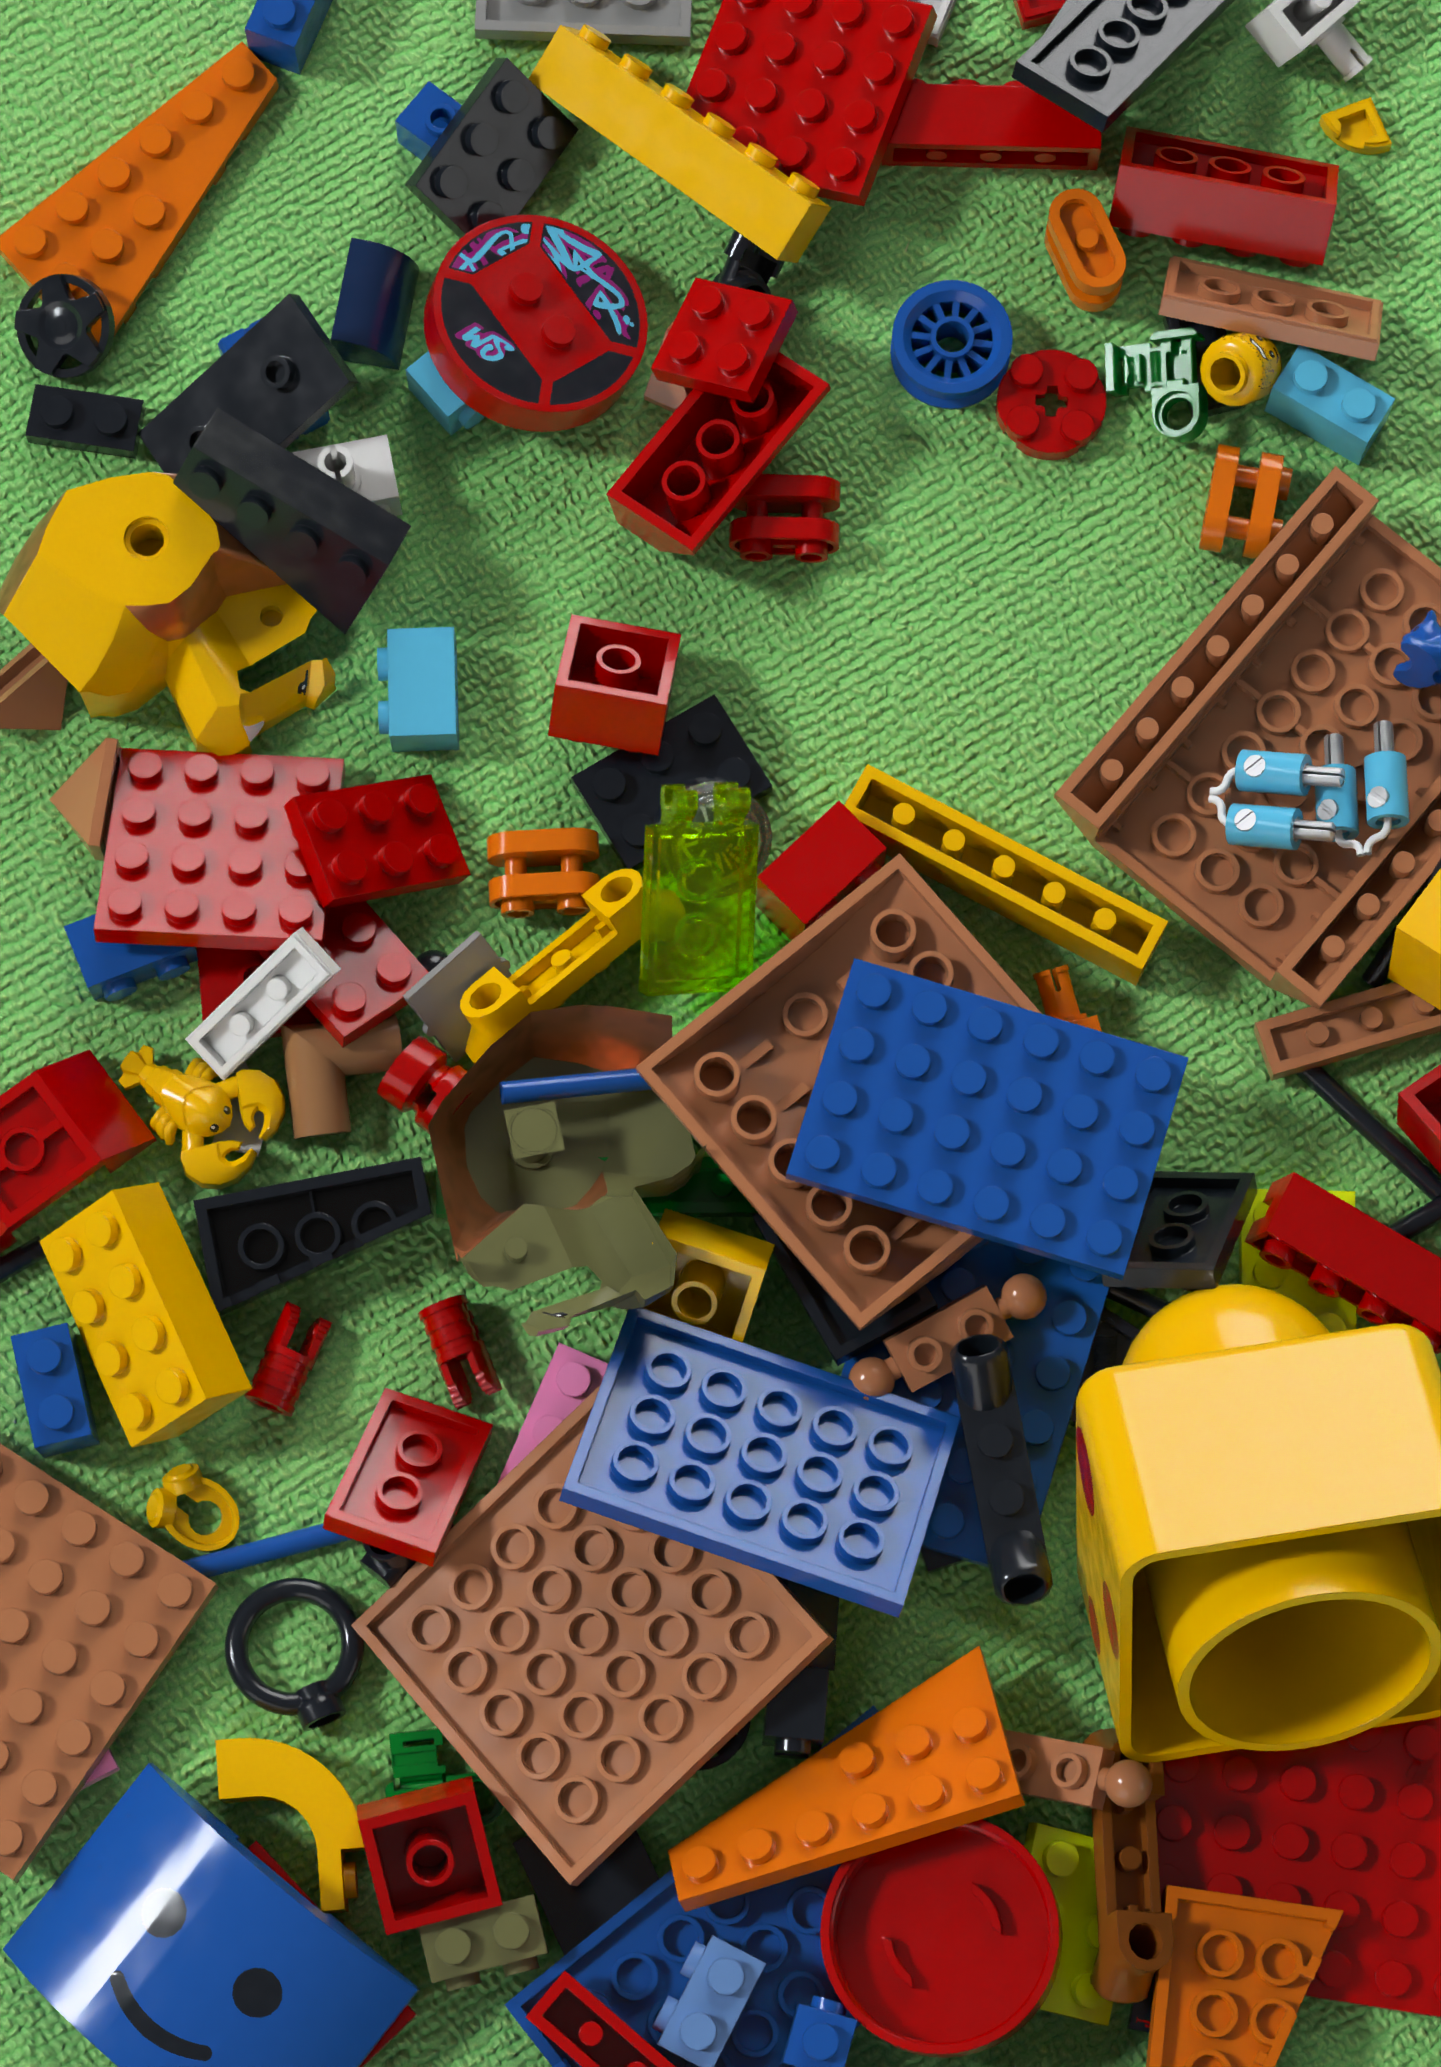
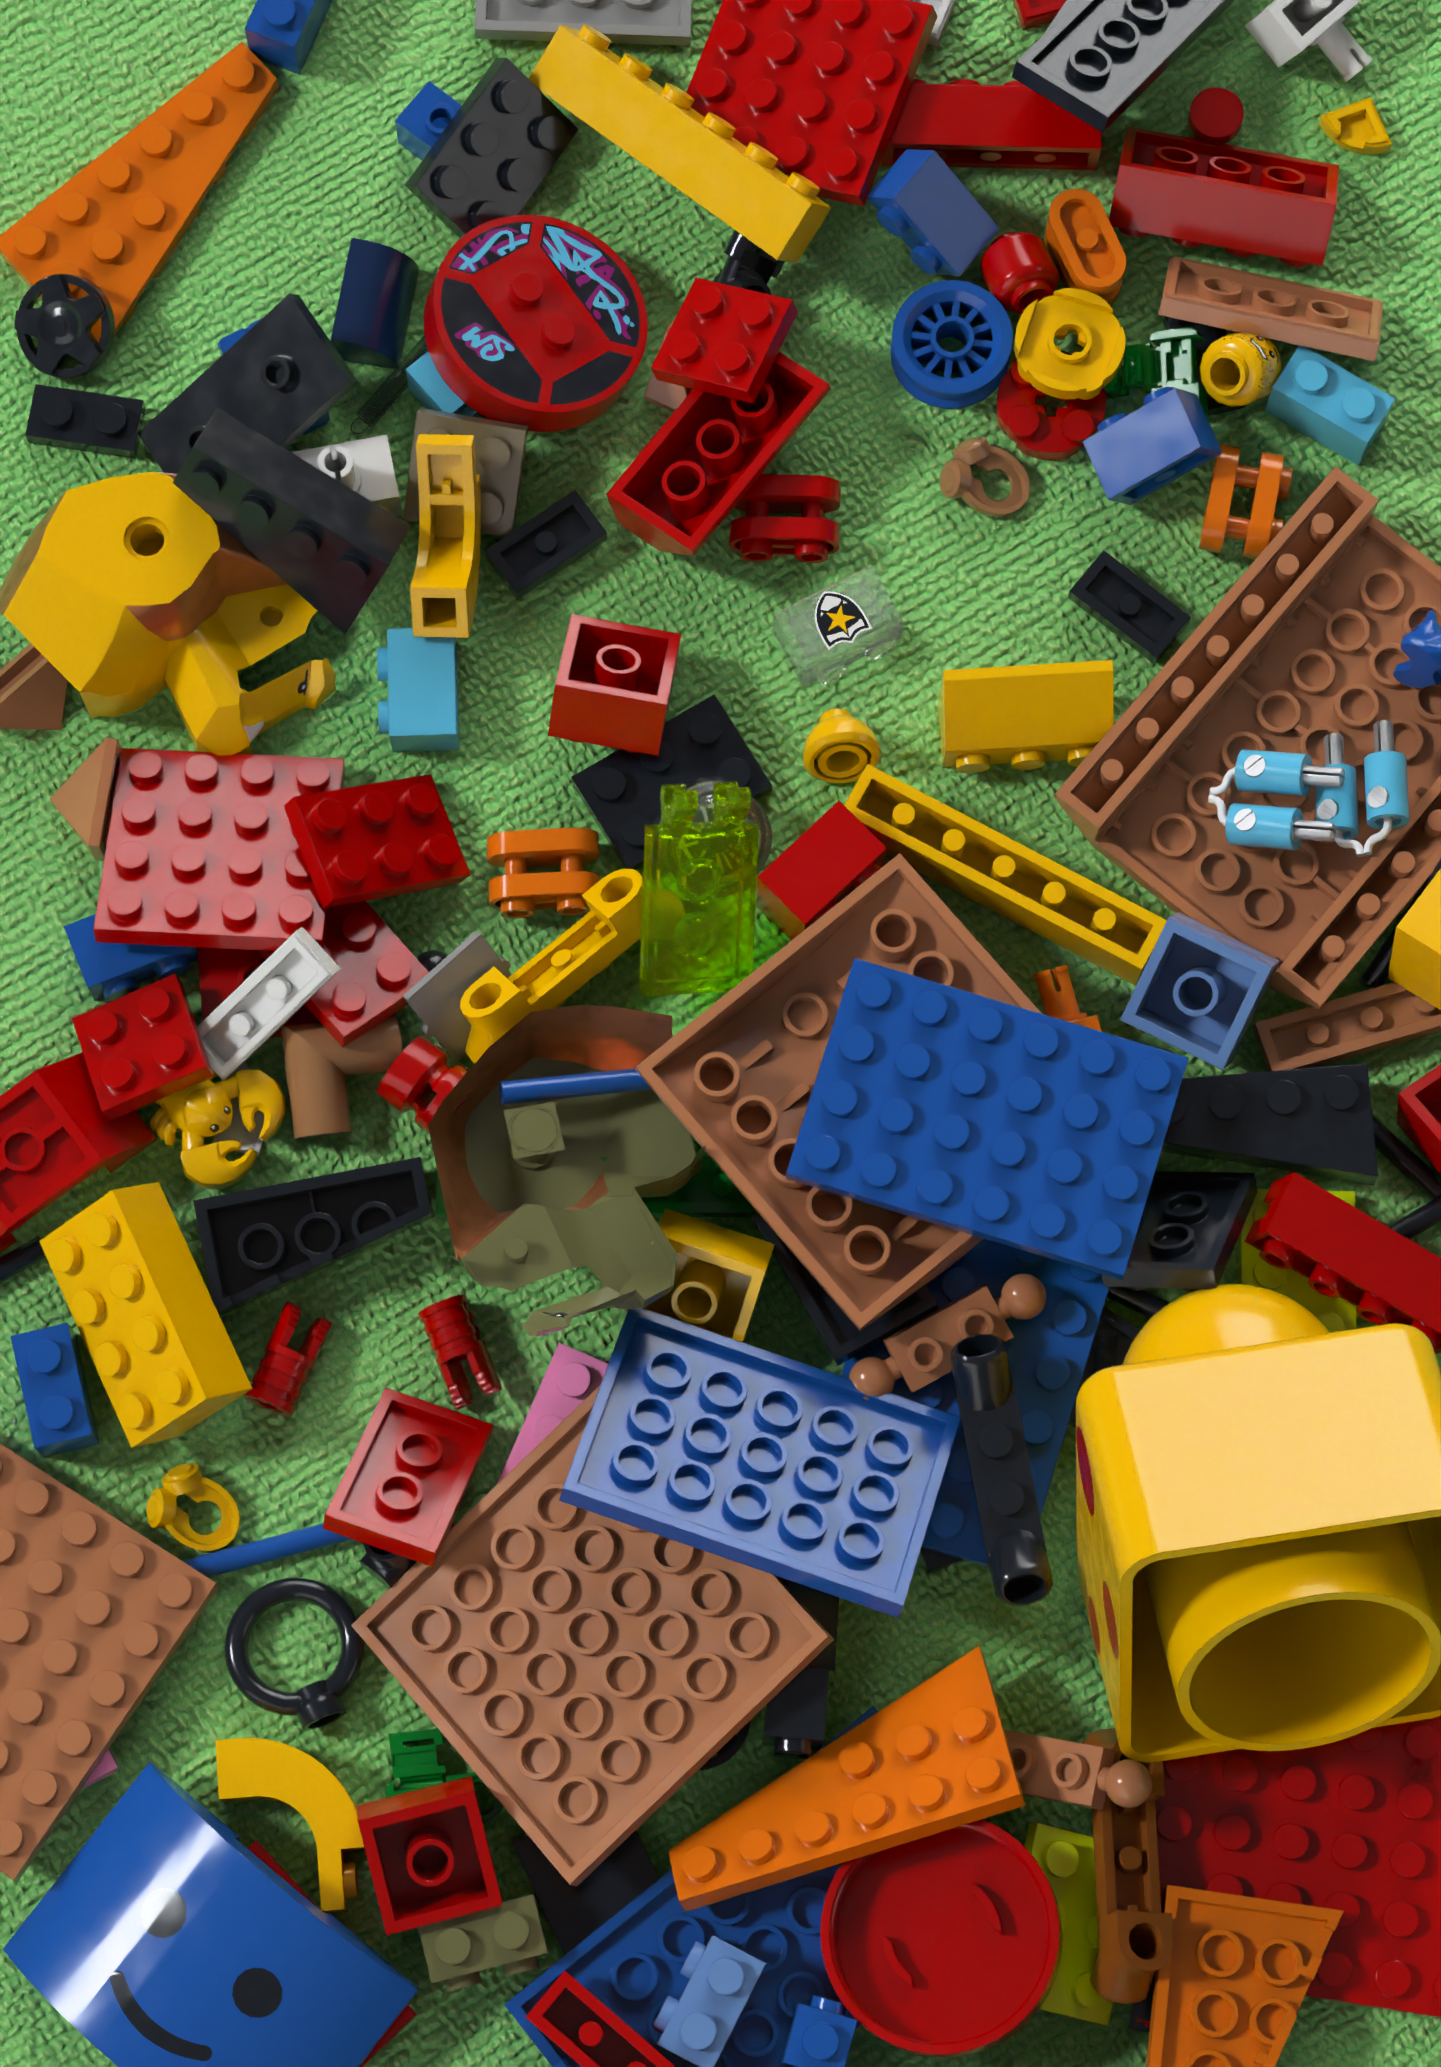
(142, 1047): none -> red plate
(372, 421): none -> black piece
(449, 537): none -> yellow arch
(499, 463): none -> dark tan plate
(546, 544): none -> black plate
(838, 627): none -> clear brick
(840, 748): none -> yellow brick
(932, 213): none -> blue brick
(958, 482): none -> medium nougat piece
(1019, 270): none -> red head
(1024, 714): none -> yellow slope
(1061, 374): none -> yellow plate
(1129, 607): none -> black plate
(1151, 445): none -> brick
(1200, 990): none -> medium blue brick
(1216, 115): none -> red tile
(1280, 1119): none -> black wedge

